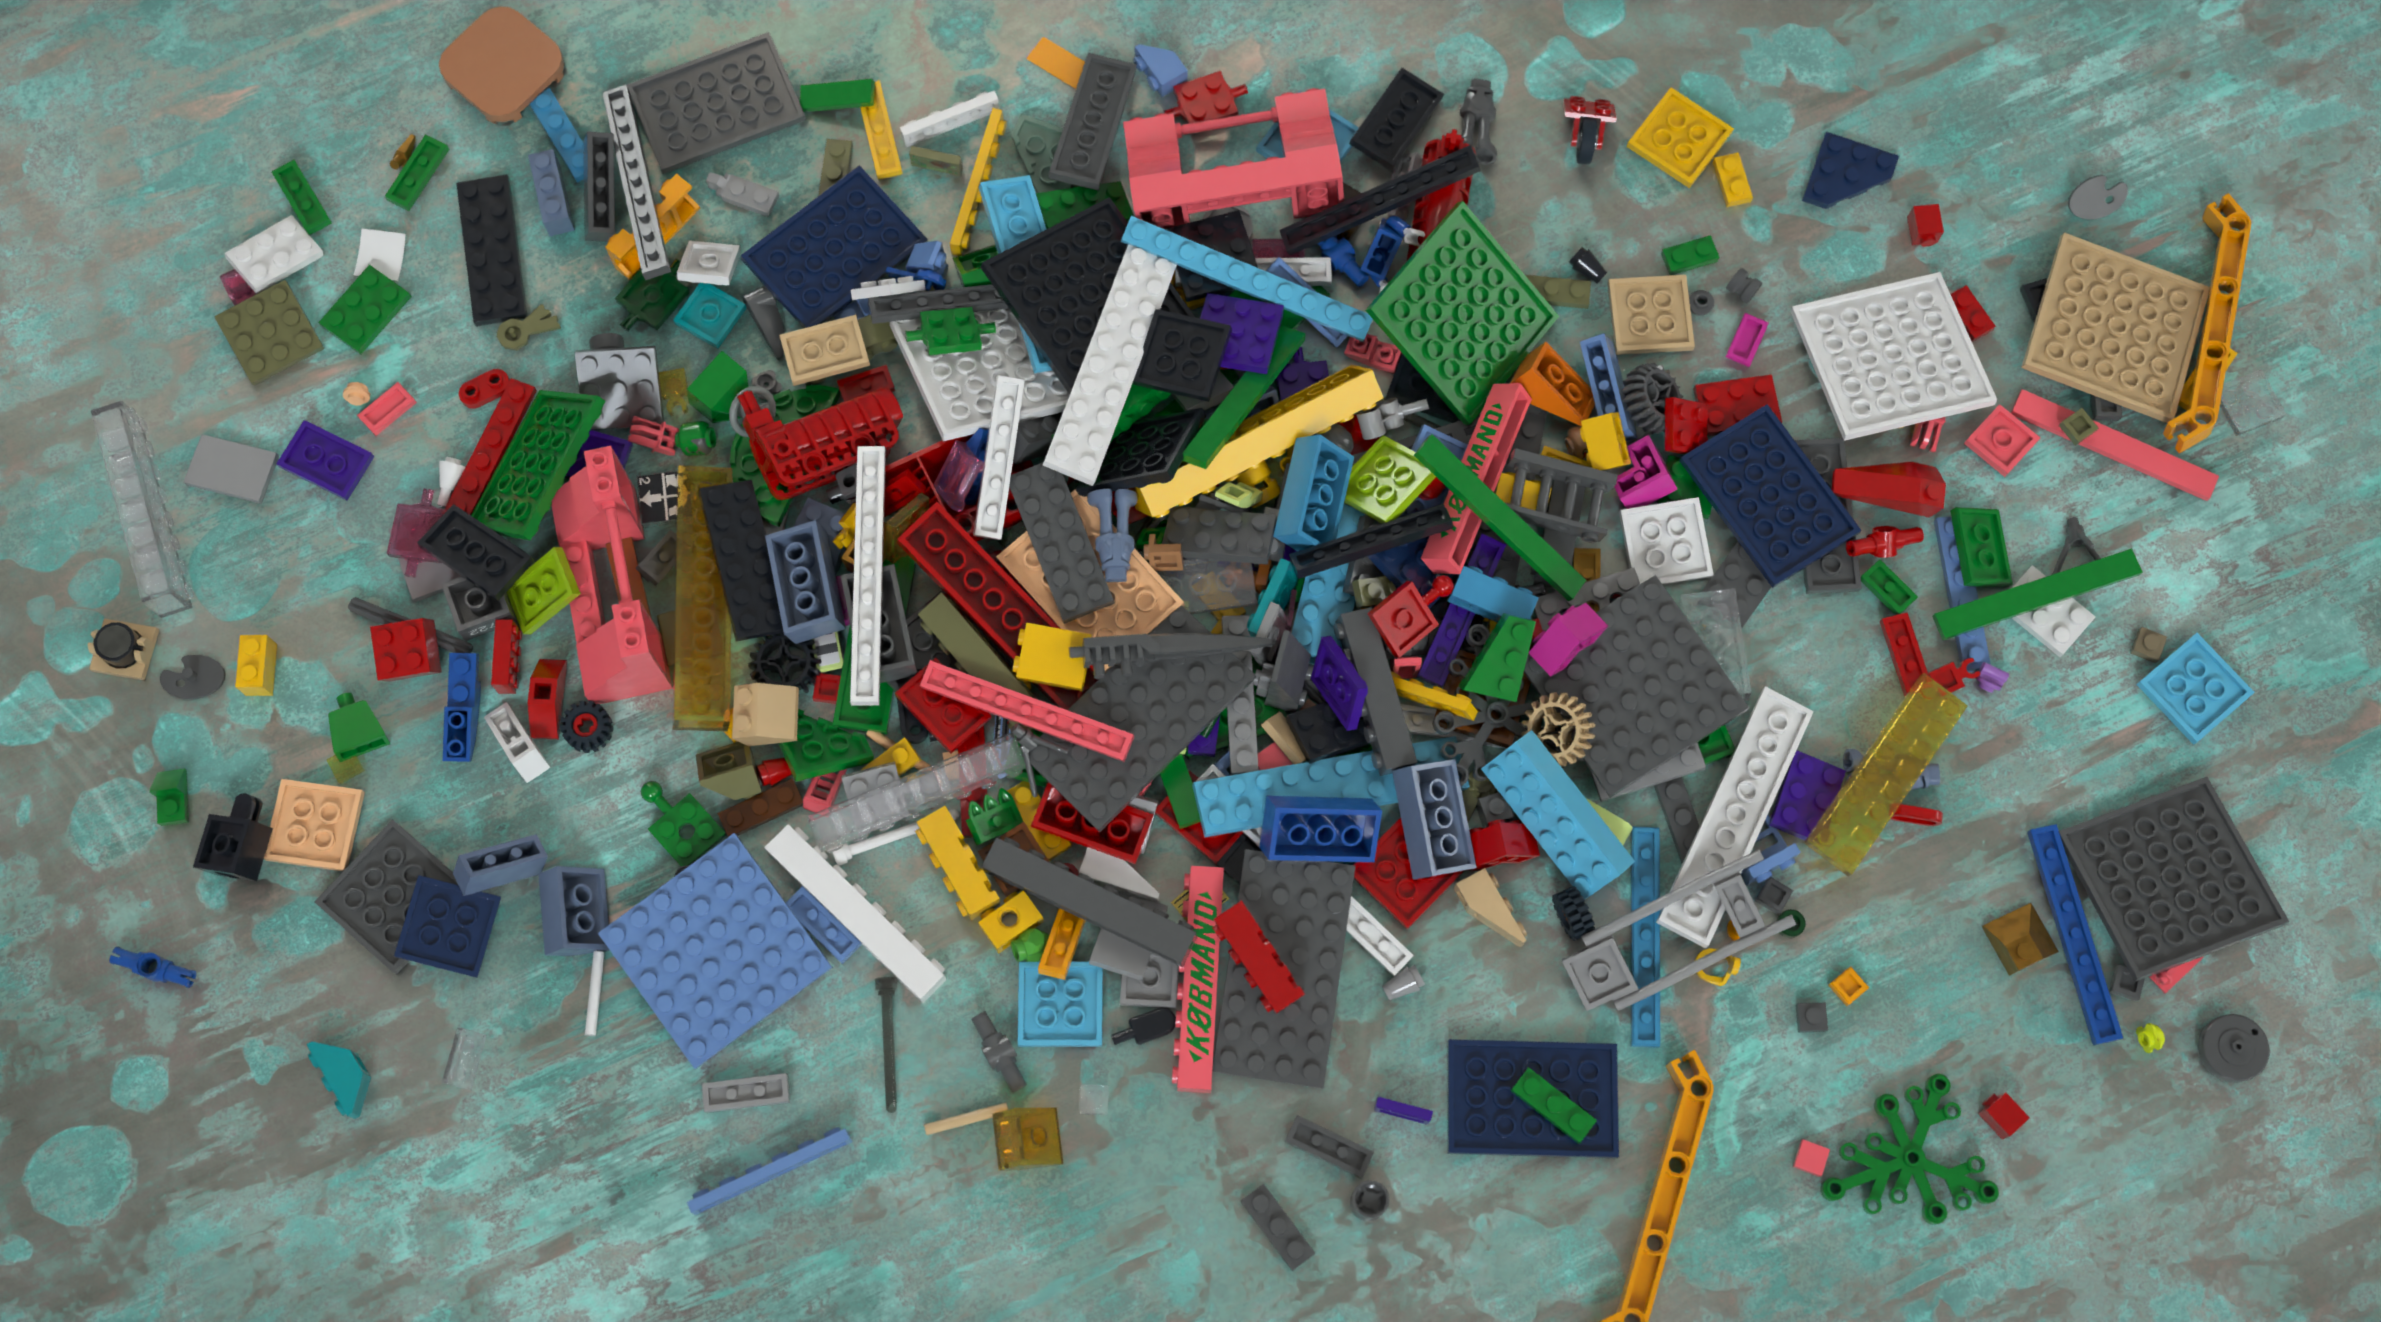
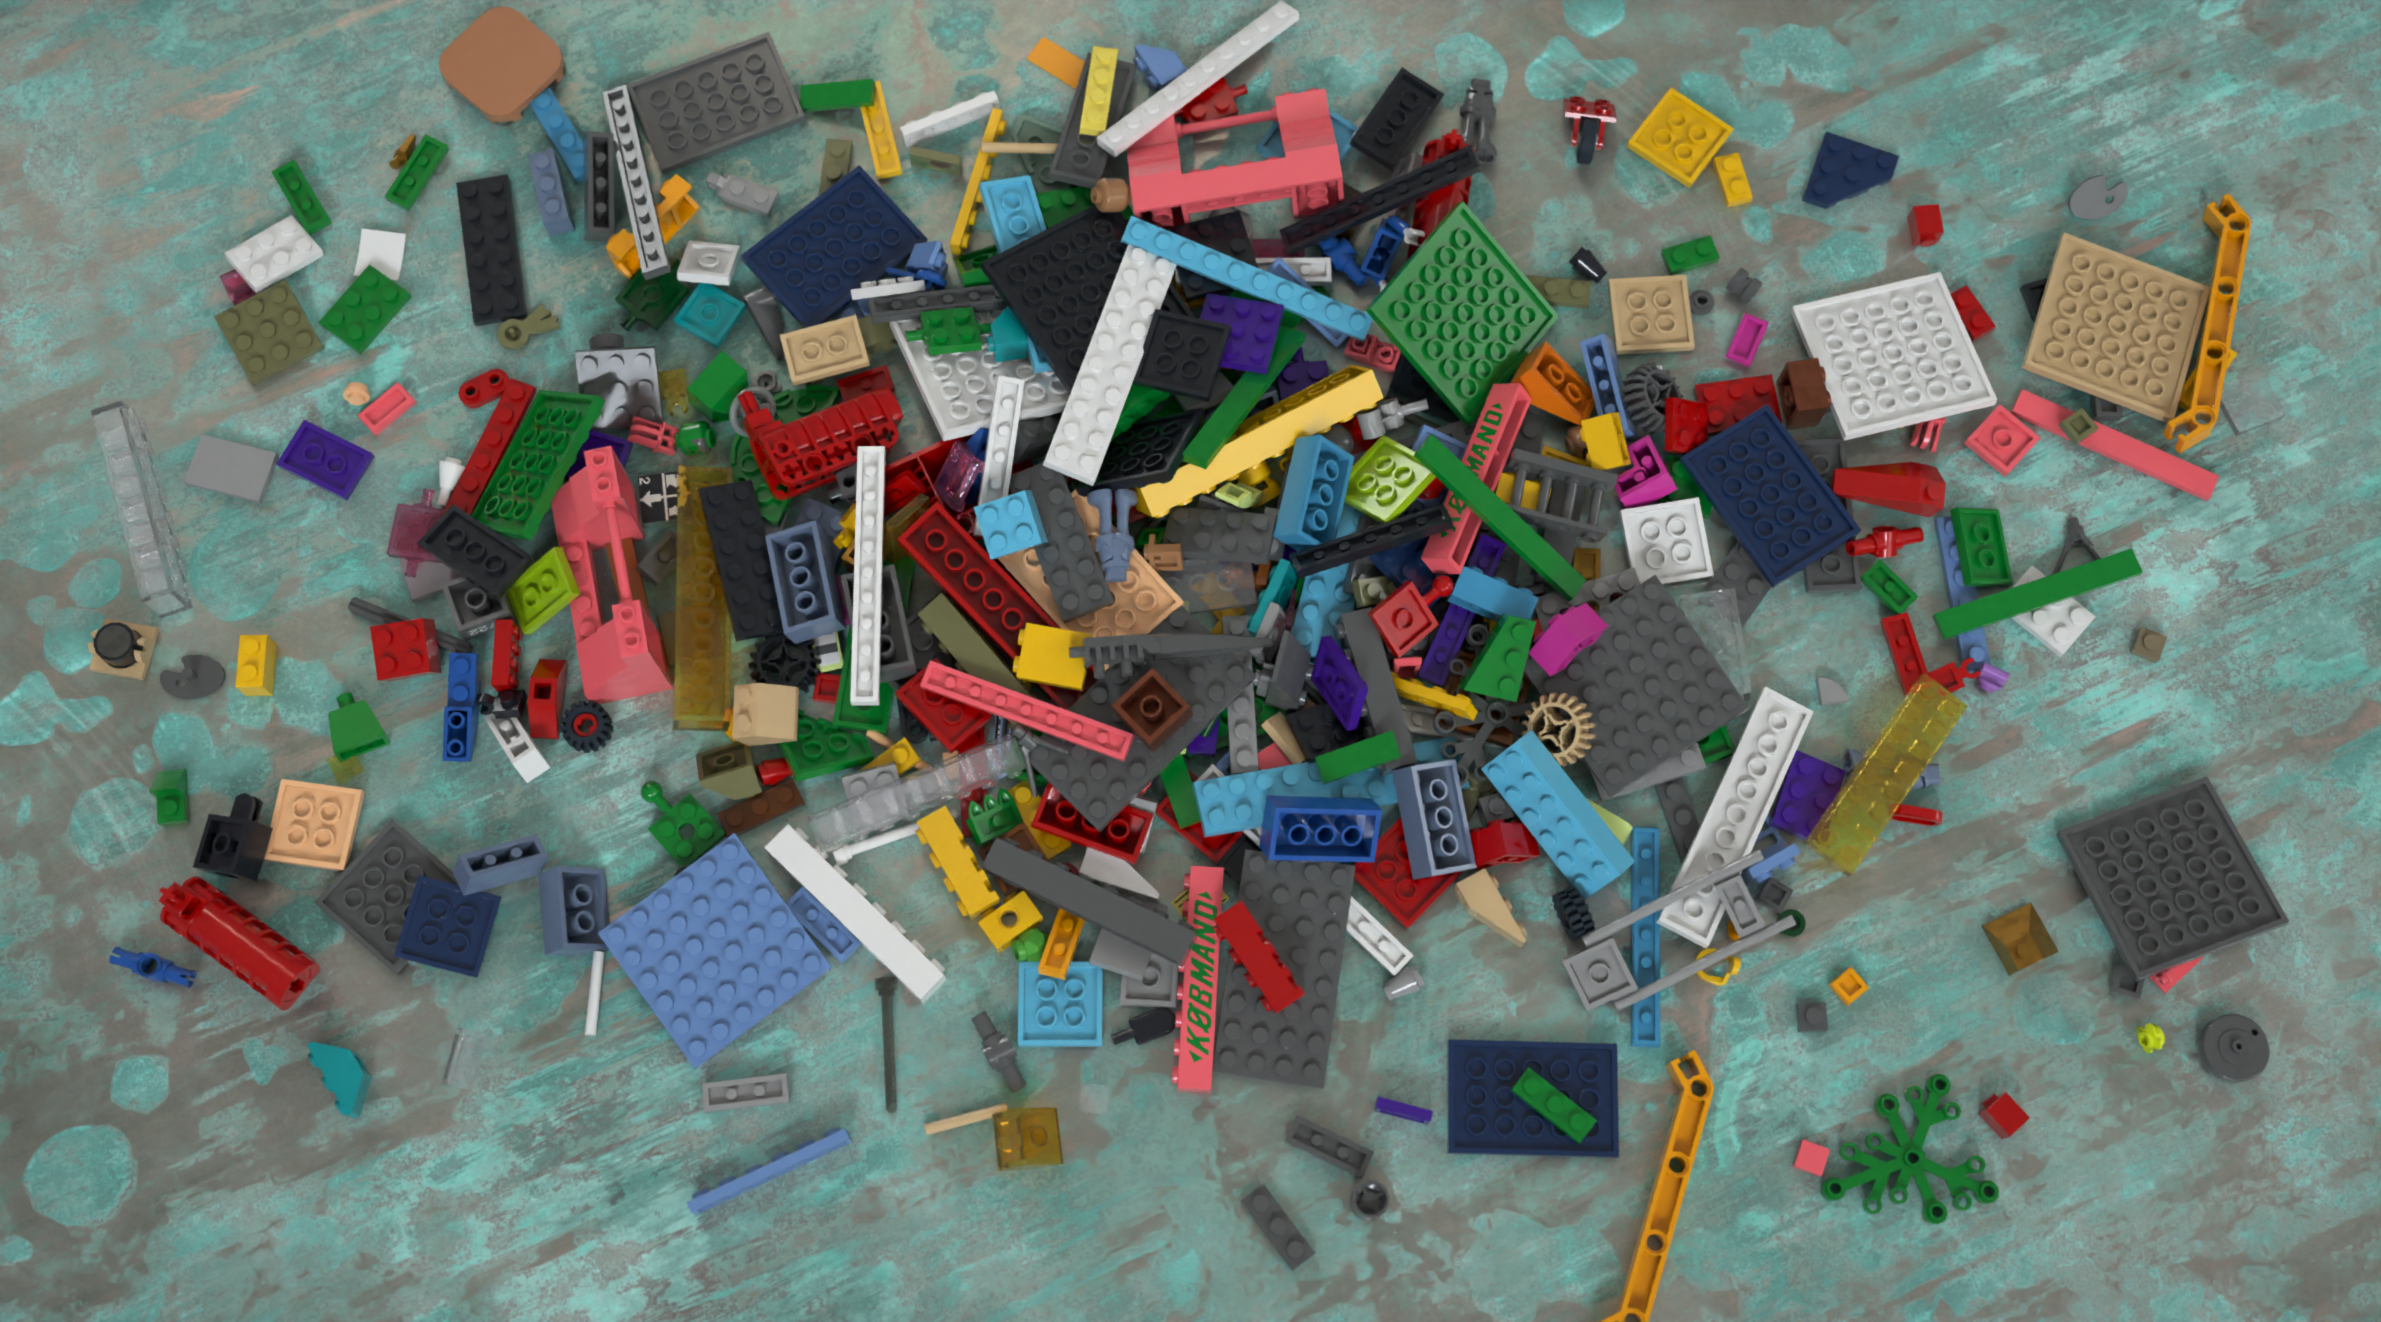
(238, 940): none -> red piece
(505, 705): none -> black plate
(817, 800): coral slope -> none
(998, 147): none -> tan bar
(1007, 338): none -> teal slope
(1010, 524): none -> medium azure brick
(1098, 91): none -> light yellow plate
(1111, 195): none -> medium nougat head
(1152, 710): none -> copper brick
(1197, 78): none -> white plate
(1358, 757): none -> green tile
(1803, 393): none -> copper brick
(1830, 692): none -> light grey tile
(2075, 935): blue plate -> none
(2195, 688): medium azure plate -> none

